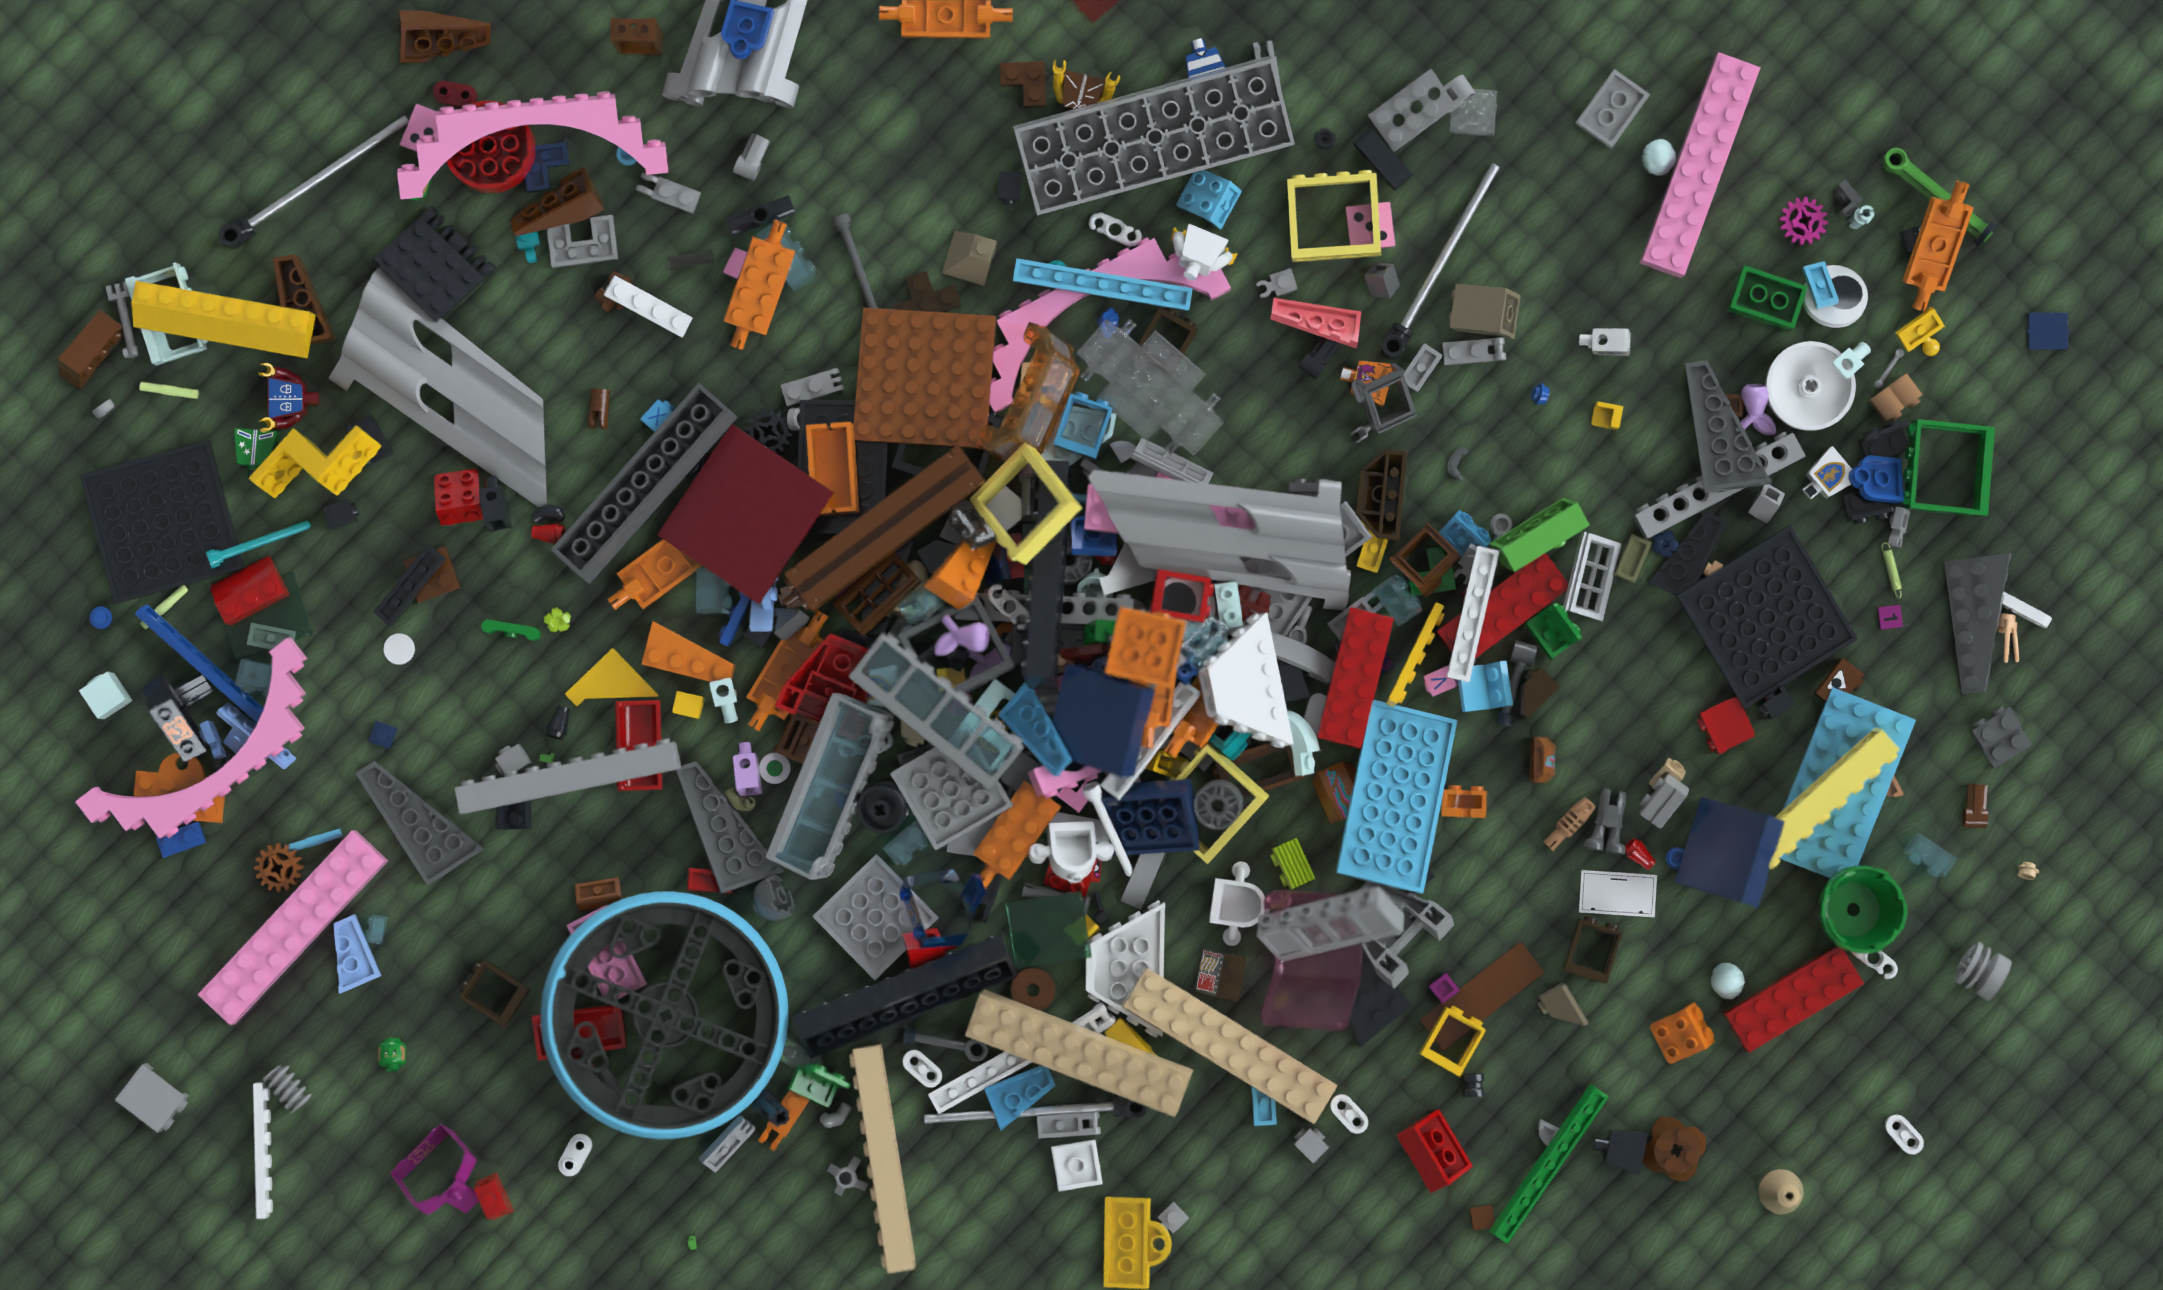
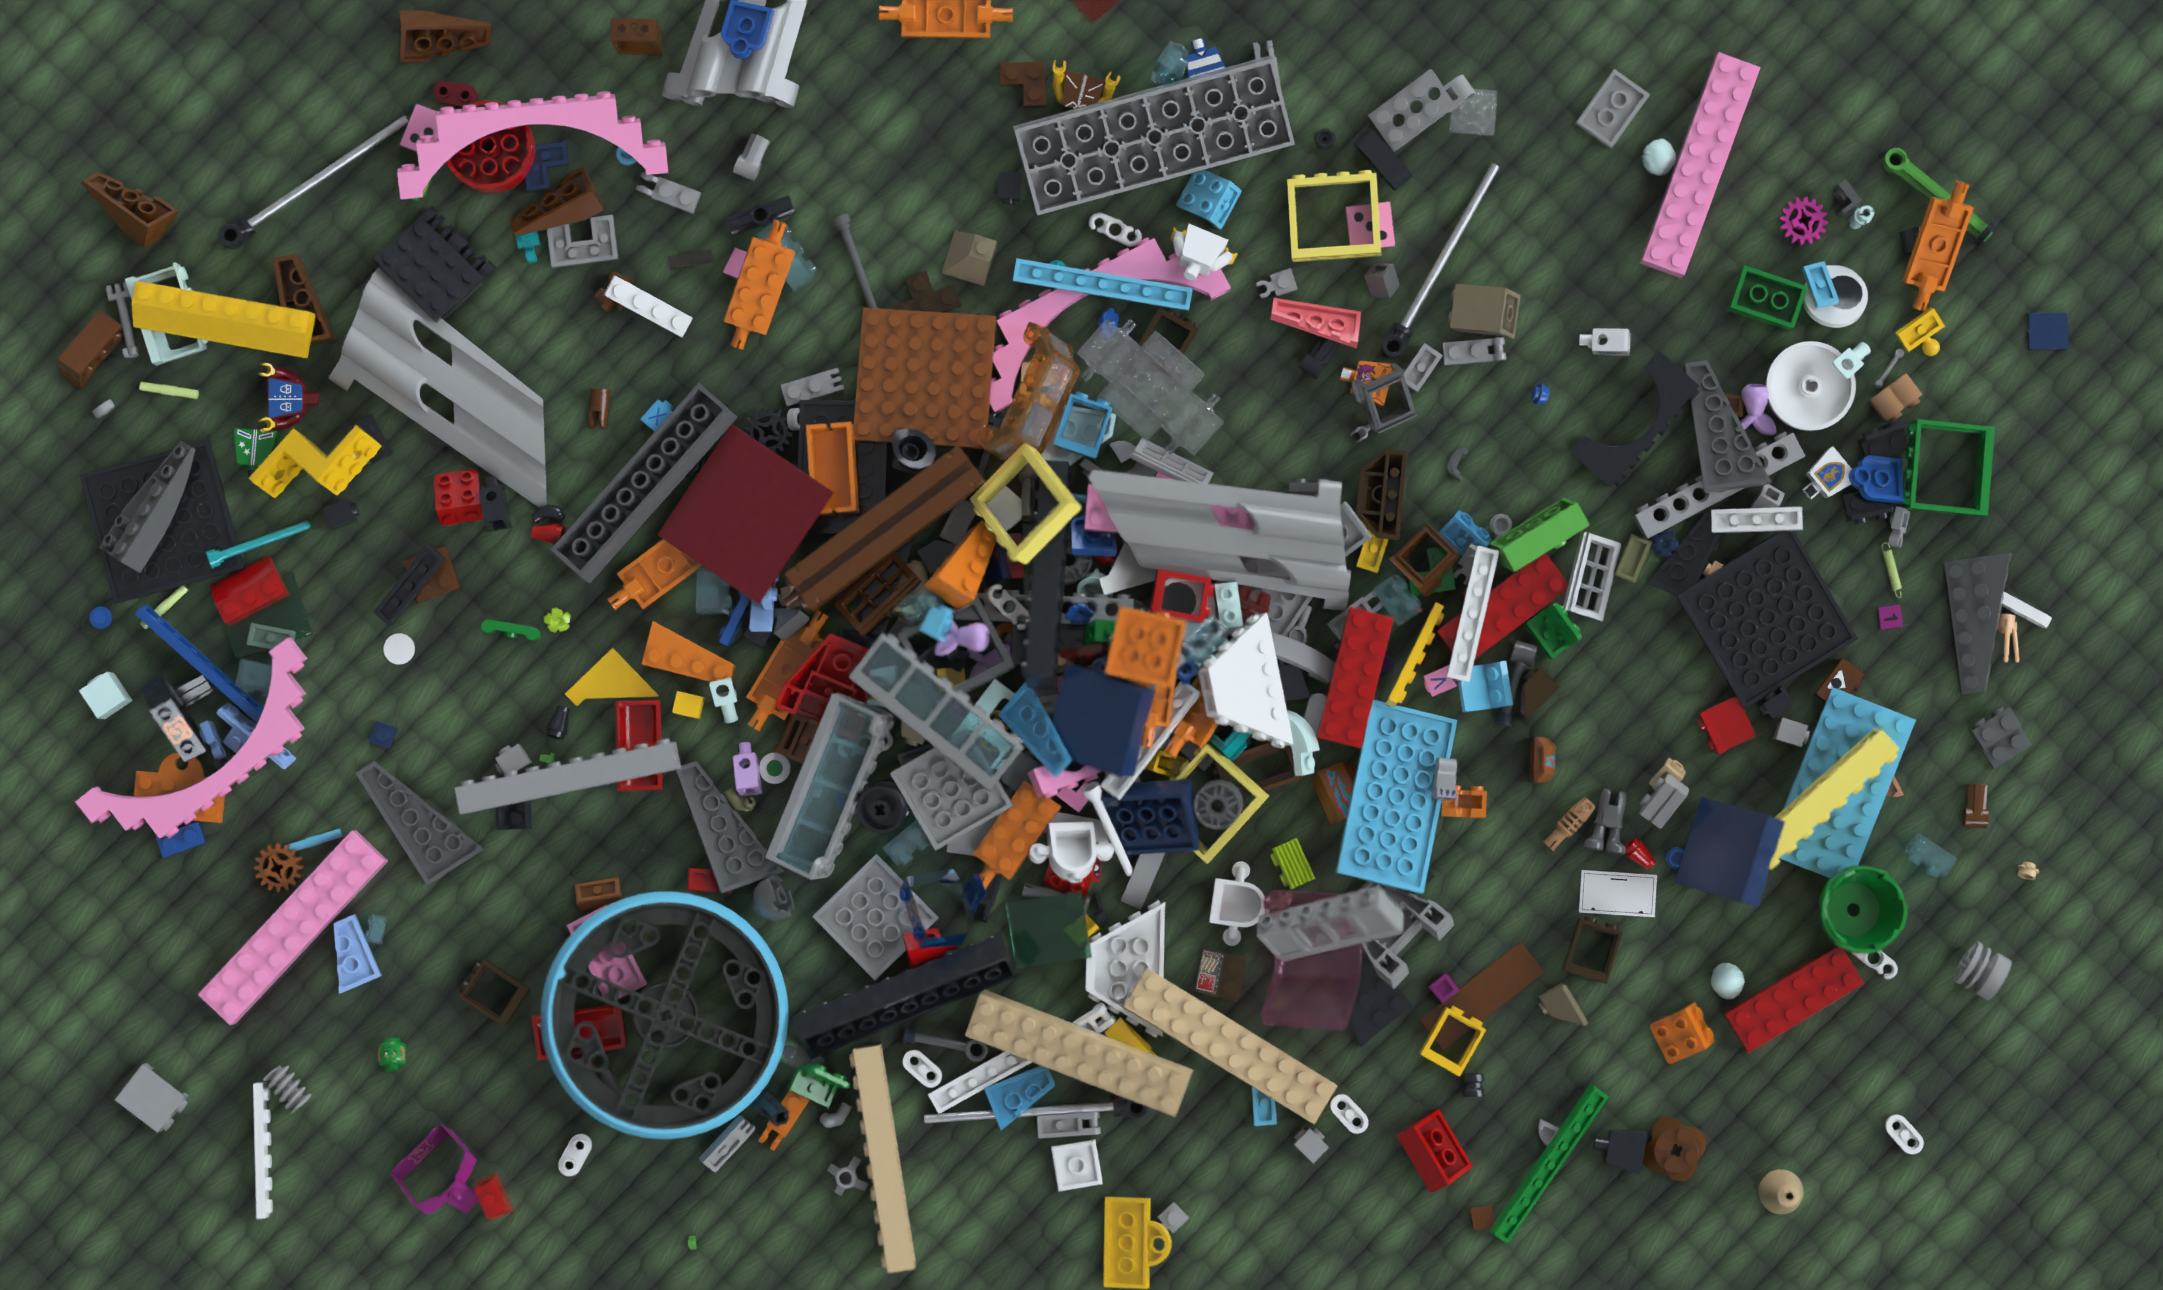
(136, 214): none -> reddish brown wedge
(150, 511): none -> dark grey wedge
(913, 448): none -> black piece
(938, 622): none -> medium azure brick
(971, 527): clear smoke bracket -> none
(1038, 977): reddish brown tile -> none
(1079, 614): none -> blue plant
(1171, 64): none -> clear light blue brick
(1444, 779): none -> light grey leg
(1606, 415): yellow panel -> none
(1673, 390): none -> black arch
(1757, 519): none -> white plate
(1791, 732): none -> light grey brick

